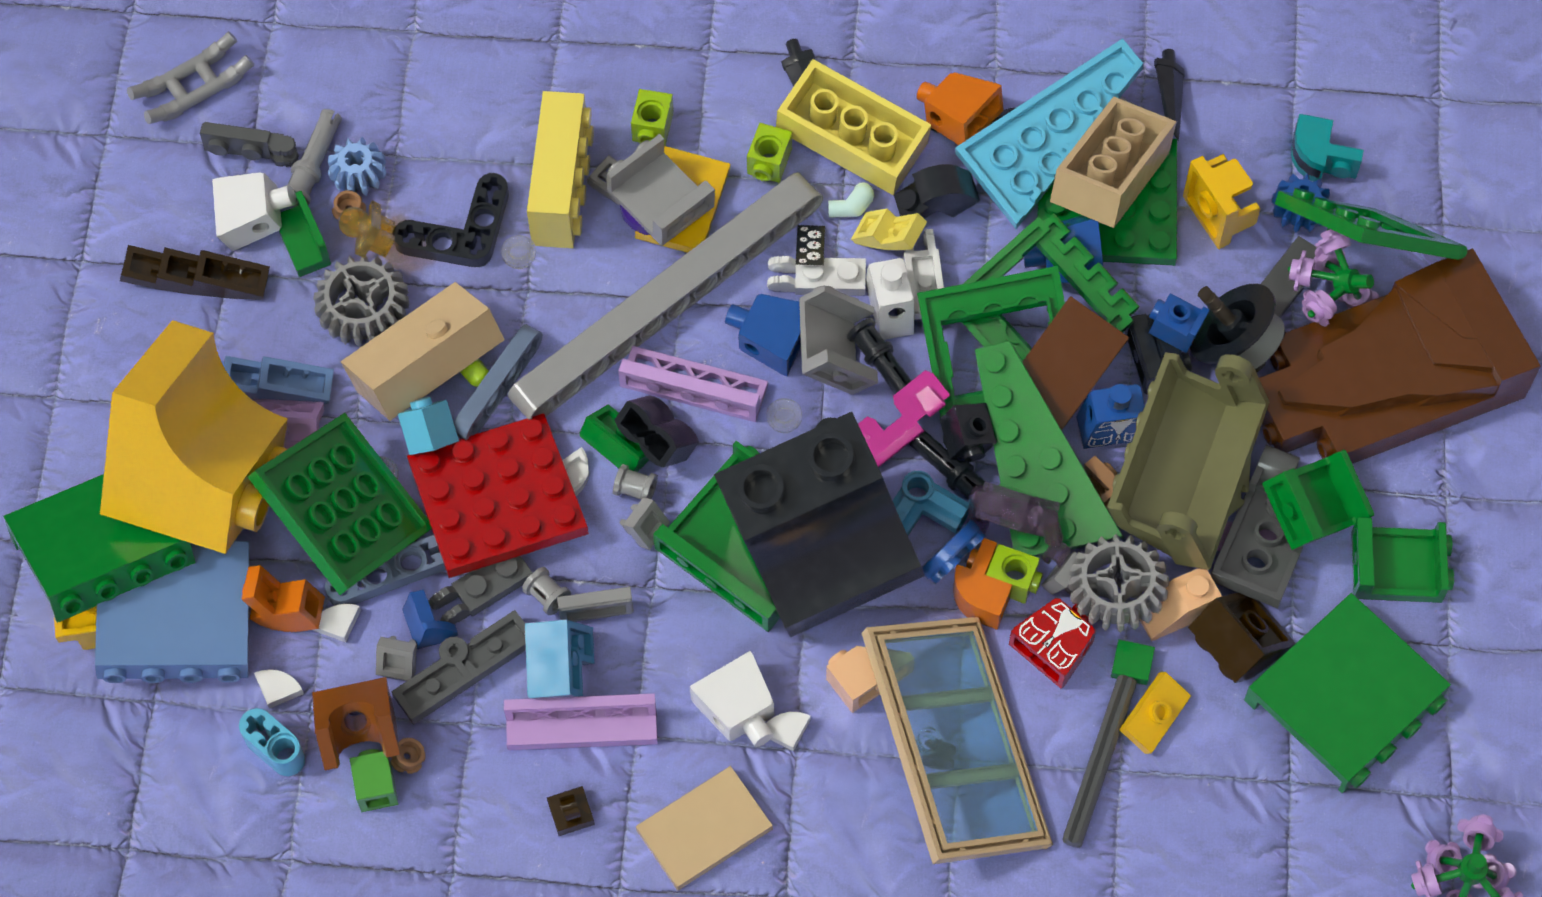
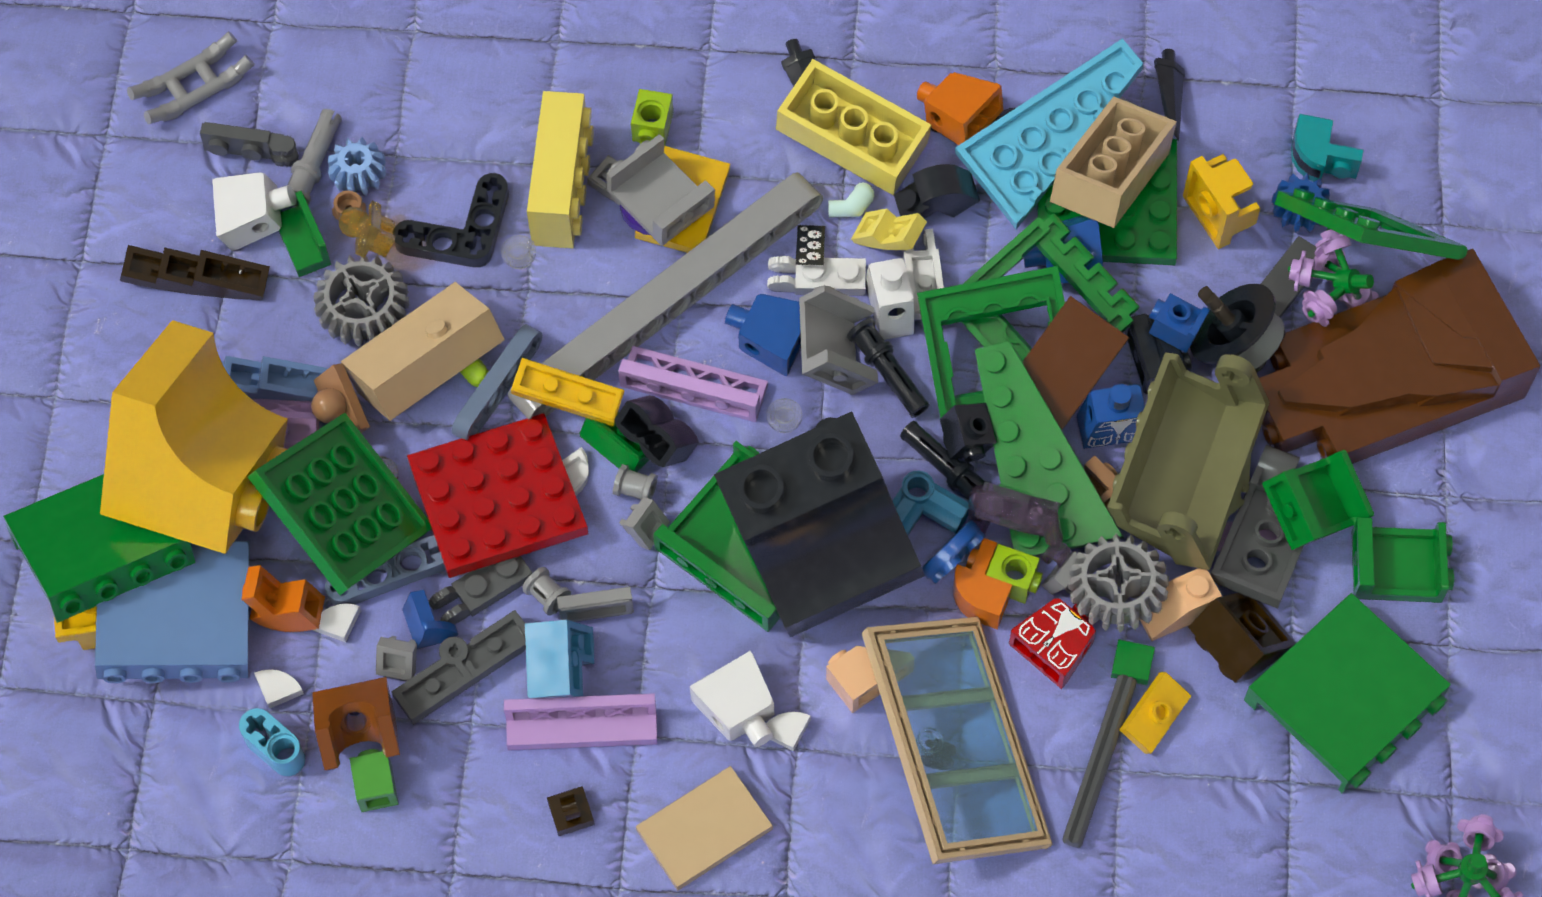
(337, 397): none -> medium nougat tile
(417, 756): medium nougat plate -> none
(427, 426): medium azure brick -> none
(567, 391): none -> yellow tile
(769, 141): lime brick -> none
(914, 401): dark pink piece -> none

